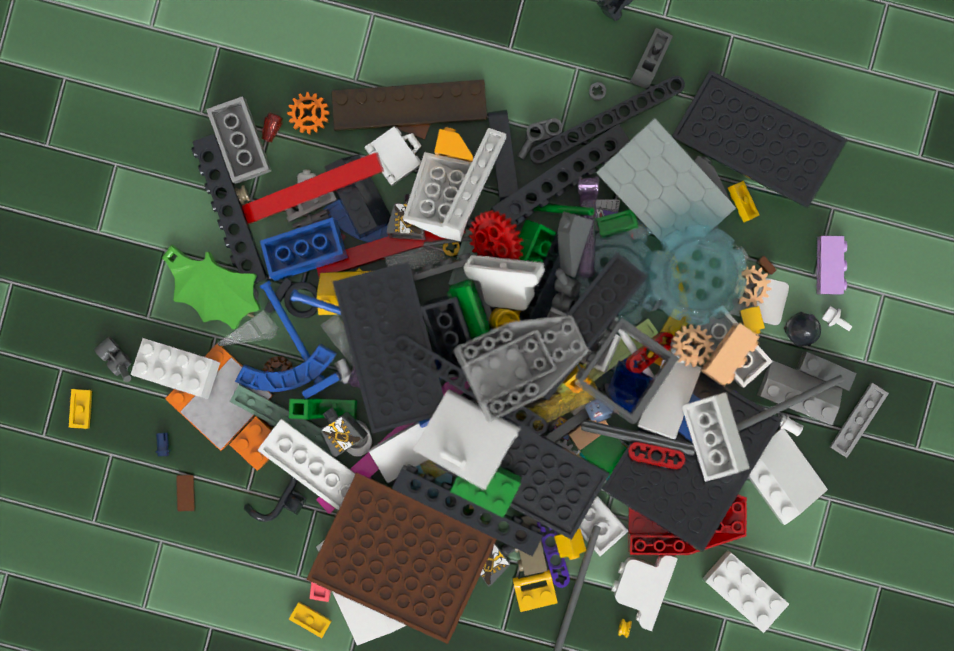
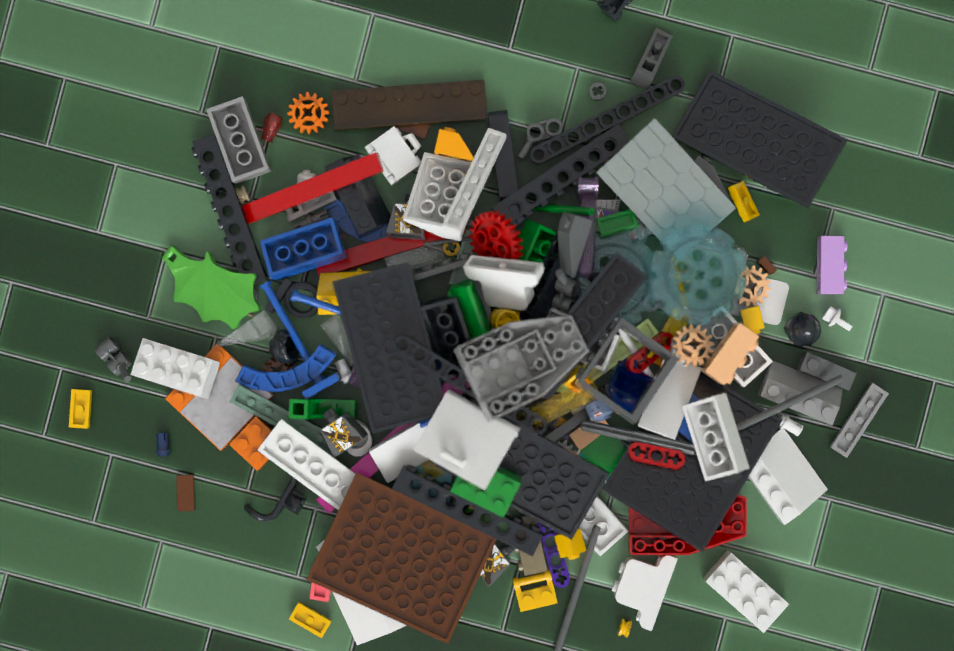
(283, 348): none -> black hair

